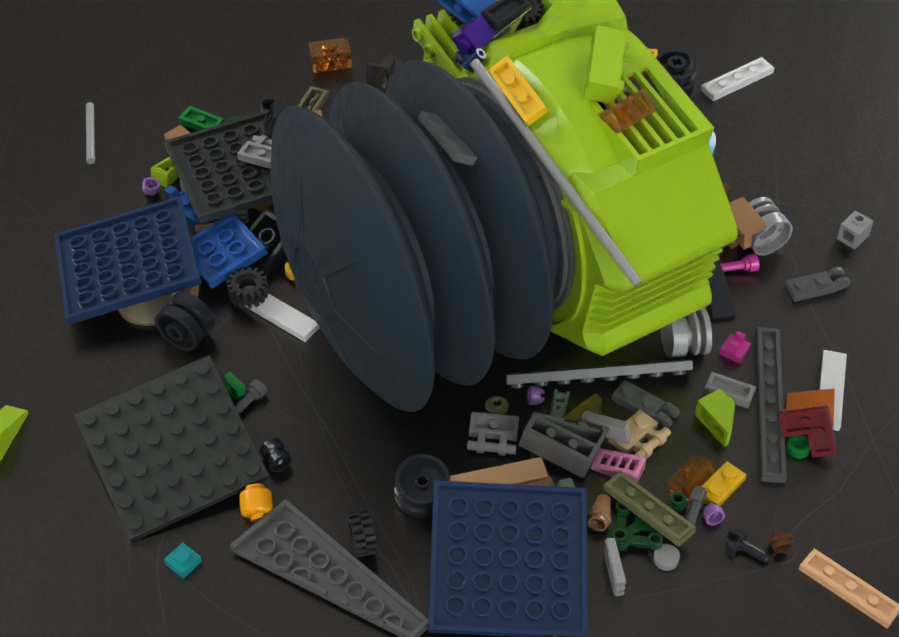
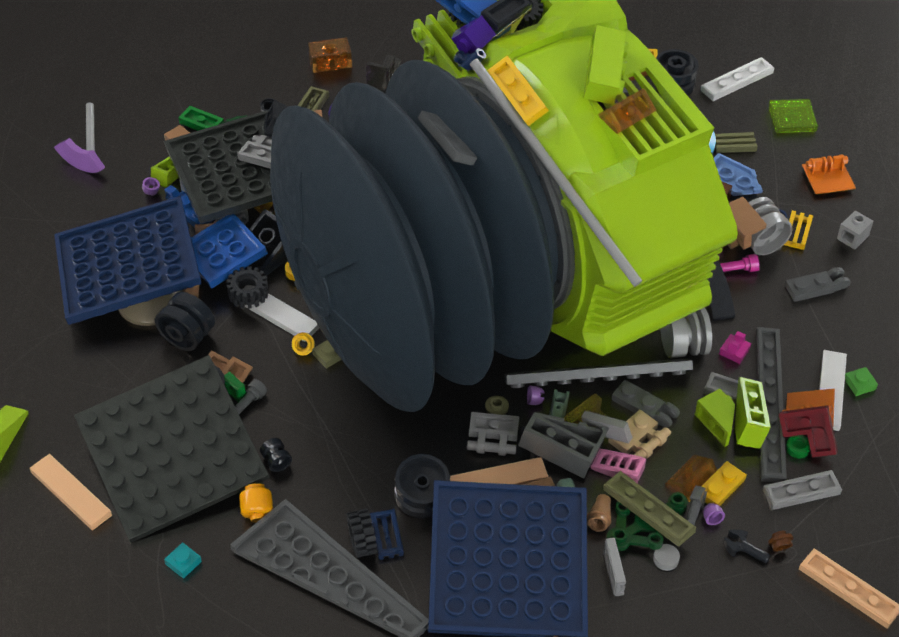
(71, 492): none -> light nougat tile
(79, 158): none -> medium lavender tile
(235, 366): none -> medium nougat slope
(296, 343): none -> yellow plate
(326, 354): none -> olive plate
(390, 552): none -> dark blue tile
(735, 142): none -> olive tile
(738, 175): none -> medium blue tile
(751, 414): none -> lime slope
(793, 115): none -> clear neon green tile
(800, 218): none -> yellow tile
(802, 489): none -> light grey tile
(828, 174): none -> orange hinge
(861, 381): none -> bright green plate

